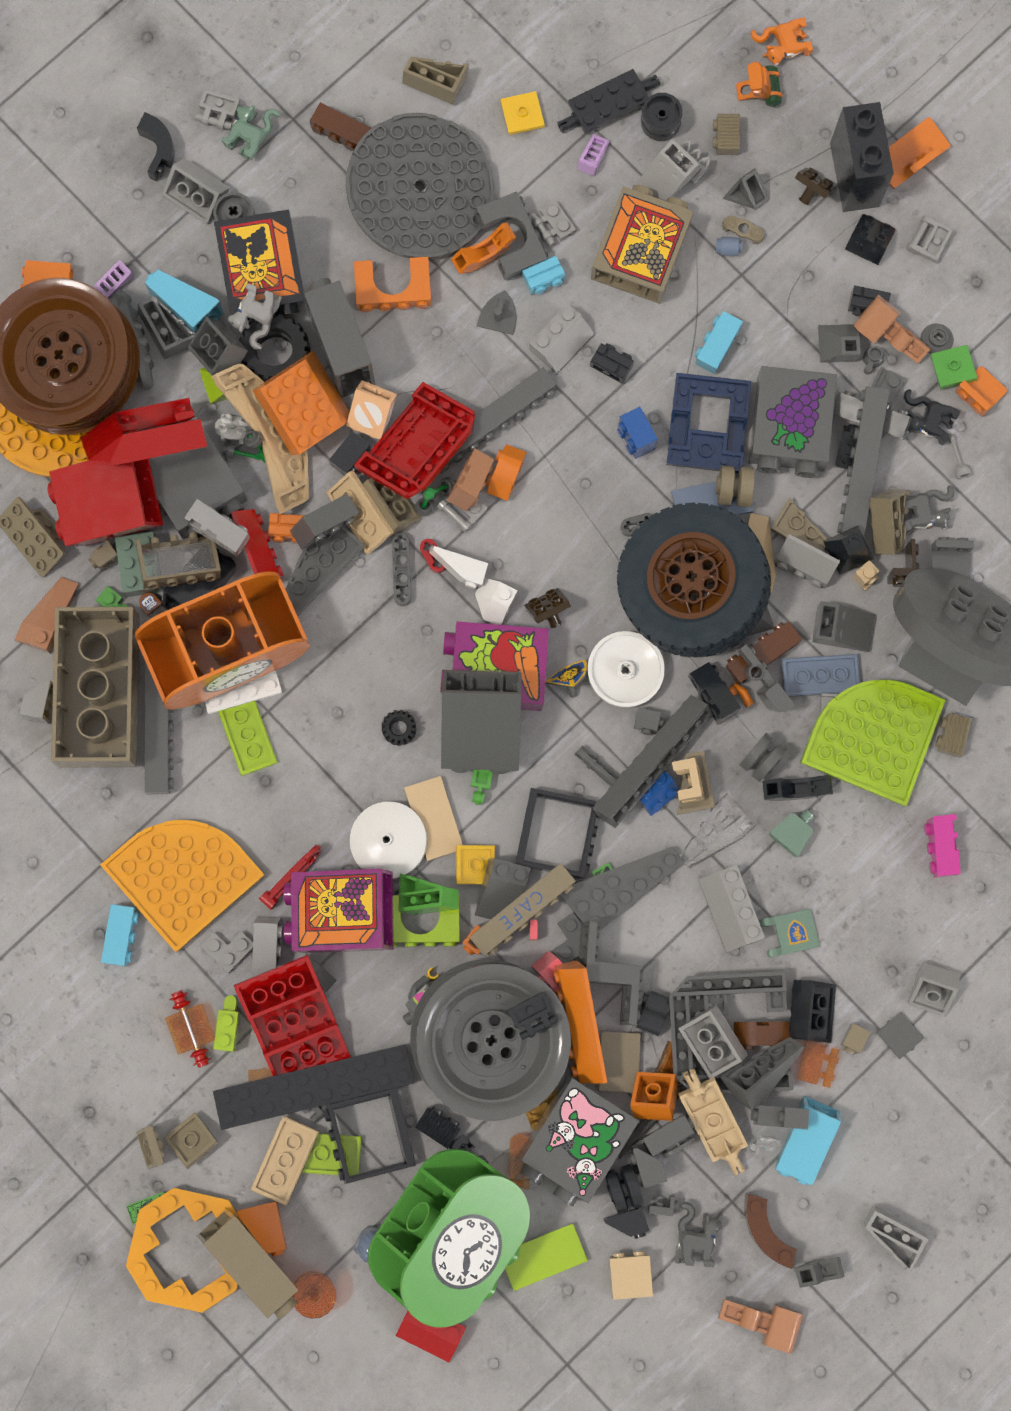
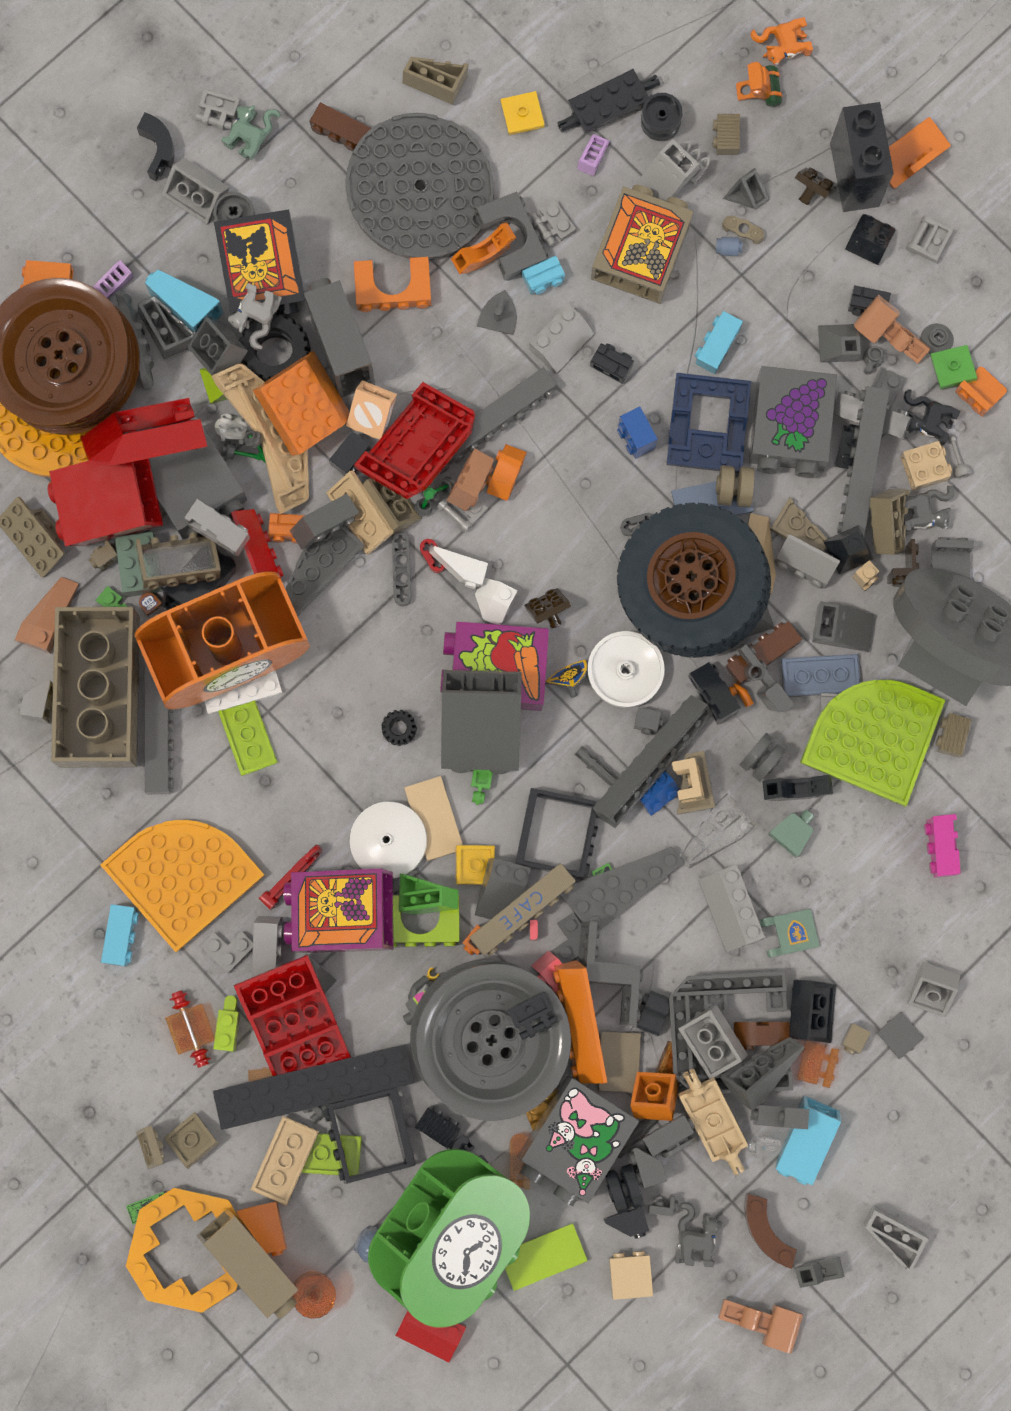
(926, 465): none -> tan brick

